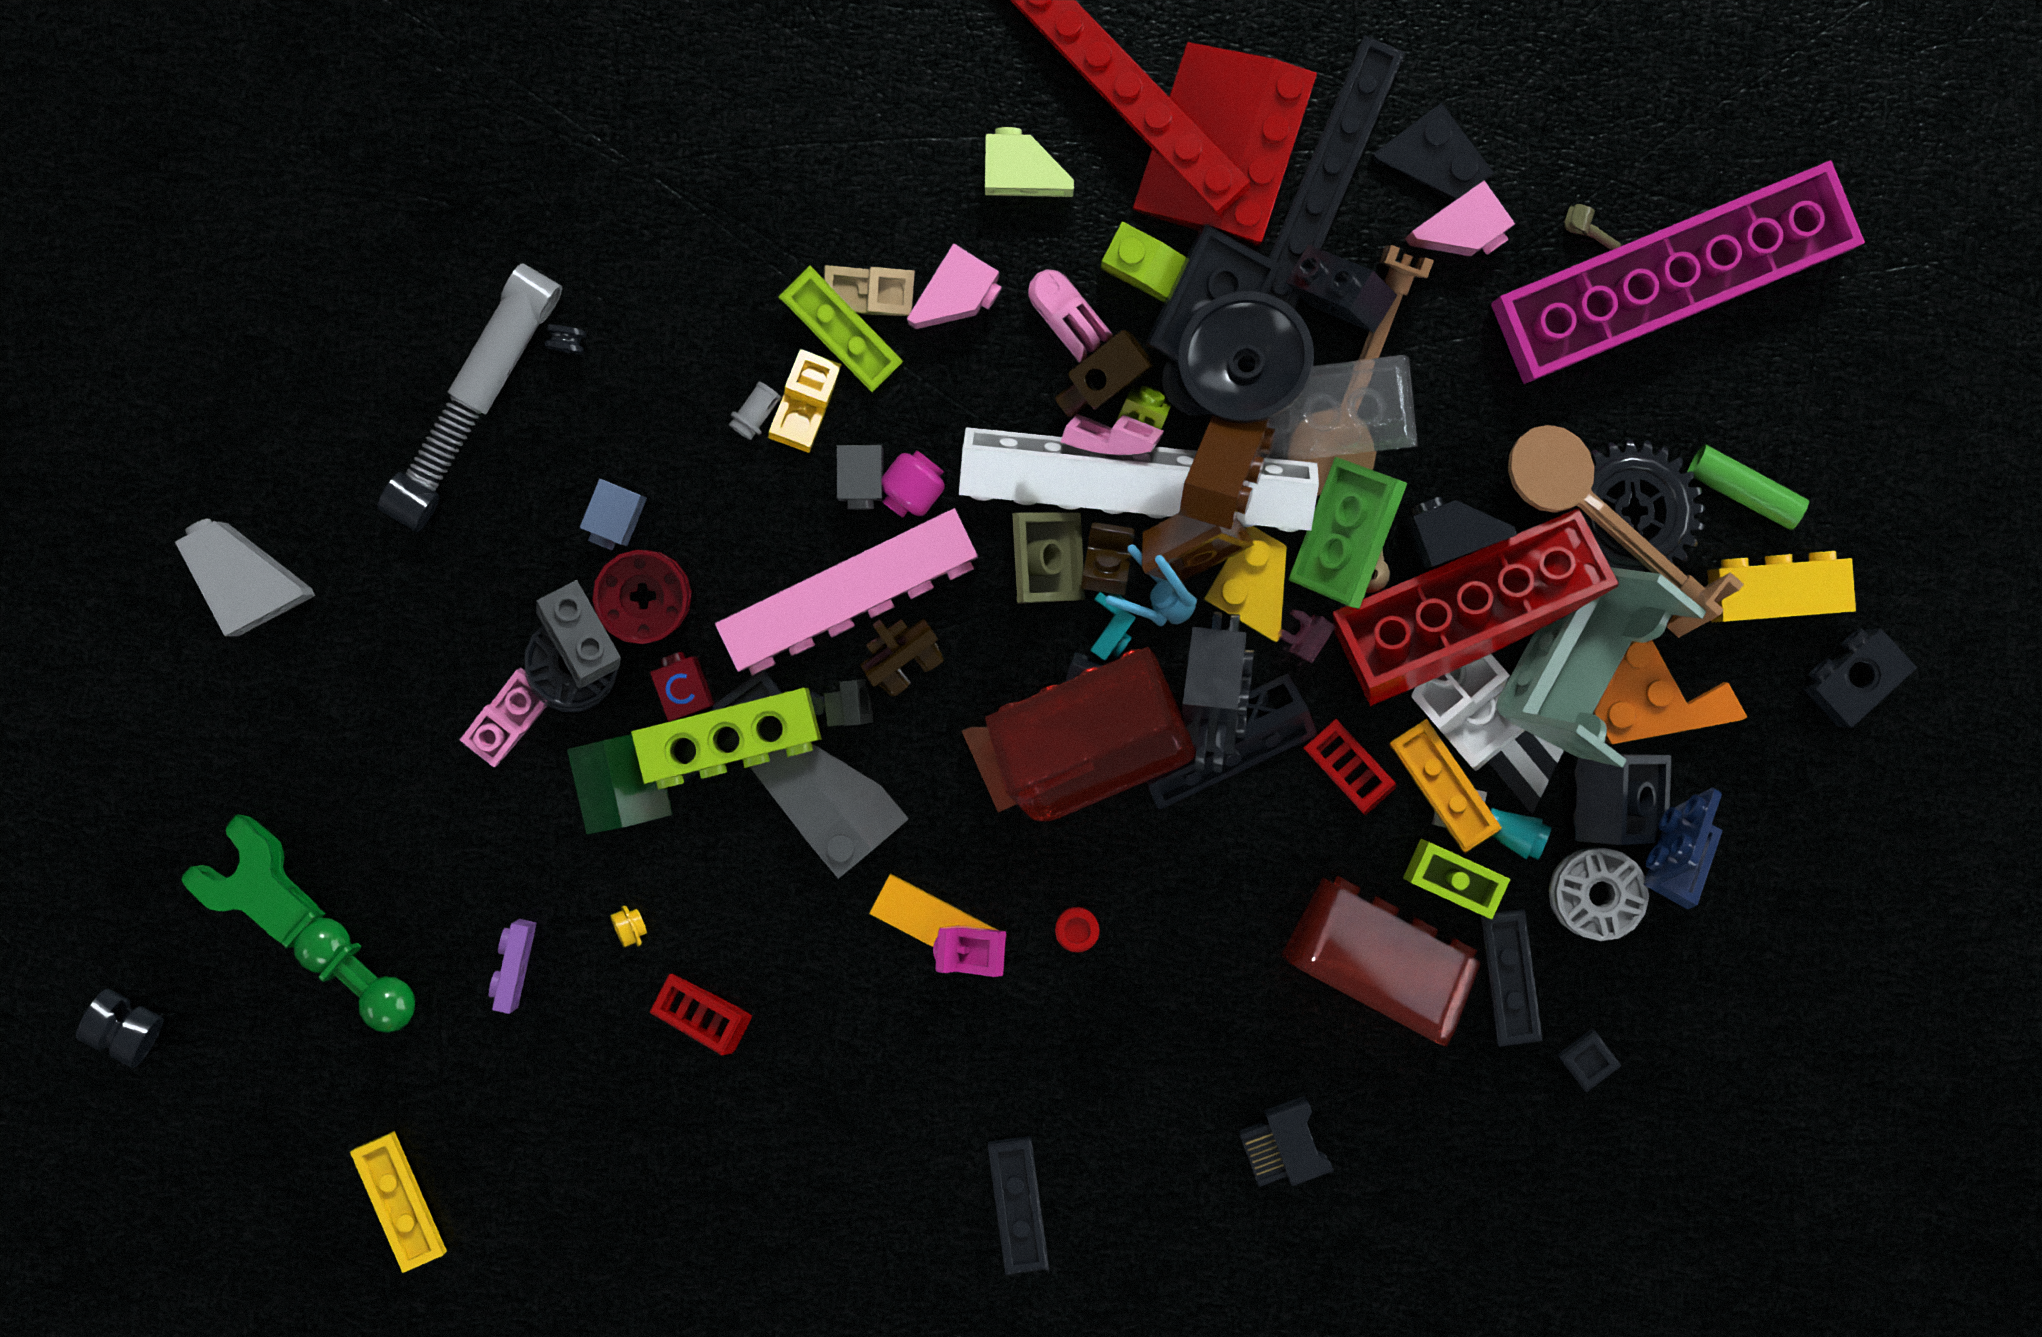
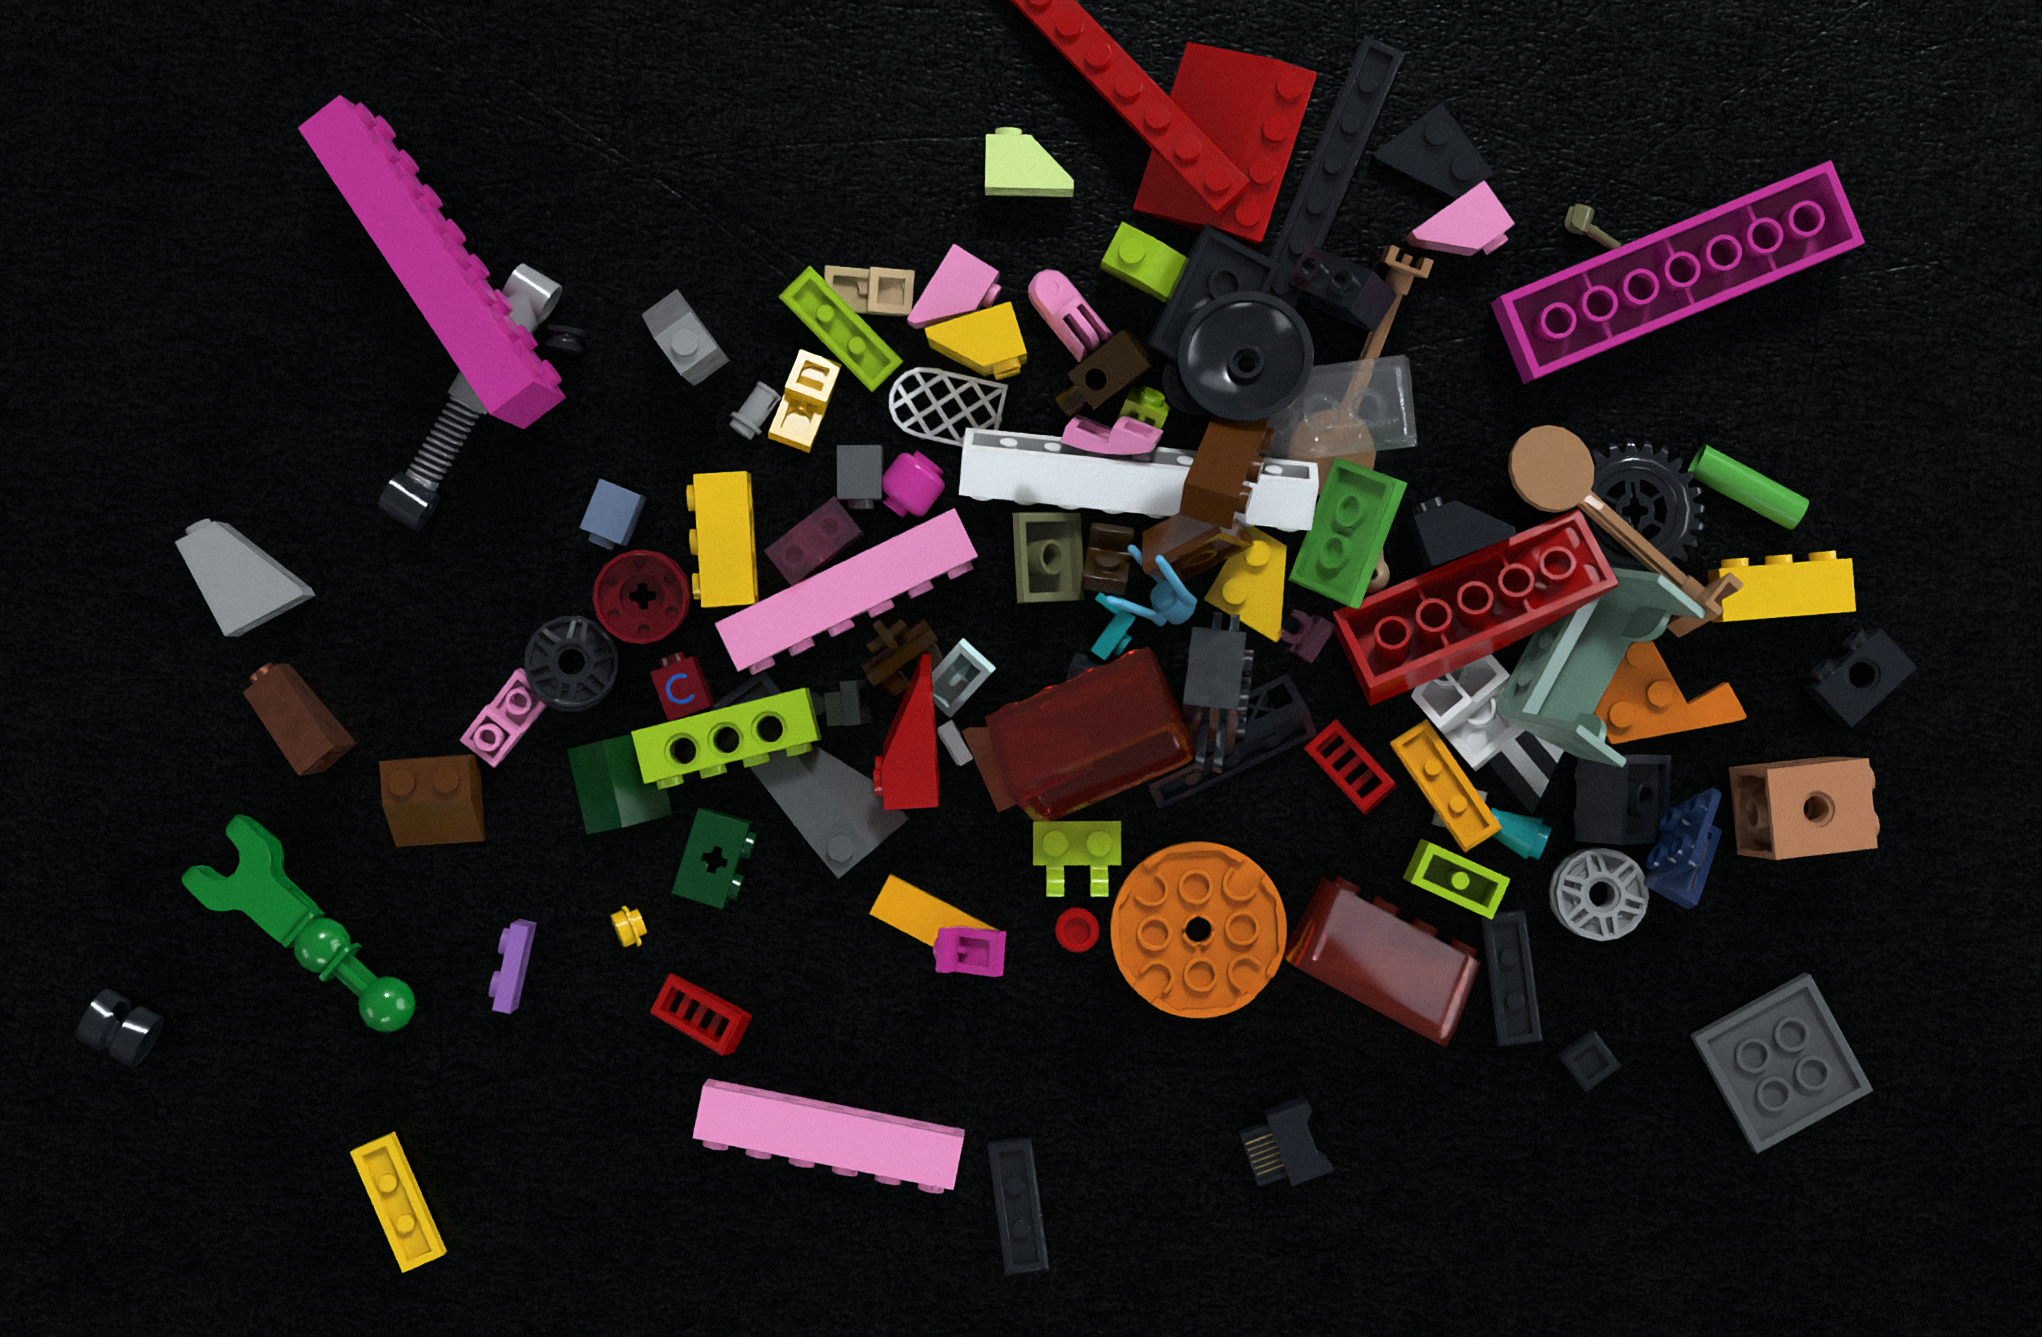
(297, 719): none -> copper slope
(433, 262): none -> dark pink brick
(433, 799): none -> reddish brown slope
(578, 634): dark grey brick -> none
(684, 338): none -> light grey slope
(696, 876): none -> dark green brick
(723, 539): none -> yellow brick
(814, 542): none -> clear pink brick
(828, 1135): none -> bright pink brick
(909, 764): none -> red slope
(955, 743): none -> light grey tile
(959, 677): none -> light aqua slope
(982, 341): none -> yellow slope
(996, 418): none -> white window
(1077, 844): none -> lime plate
(1187, 974): none -> orange plate
(1781, 1062): none -> dark grey plate
(1804, 807): none -> nougat brick

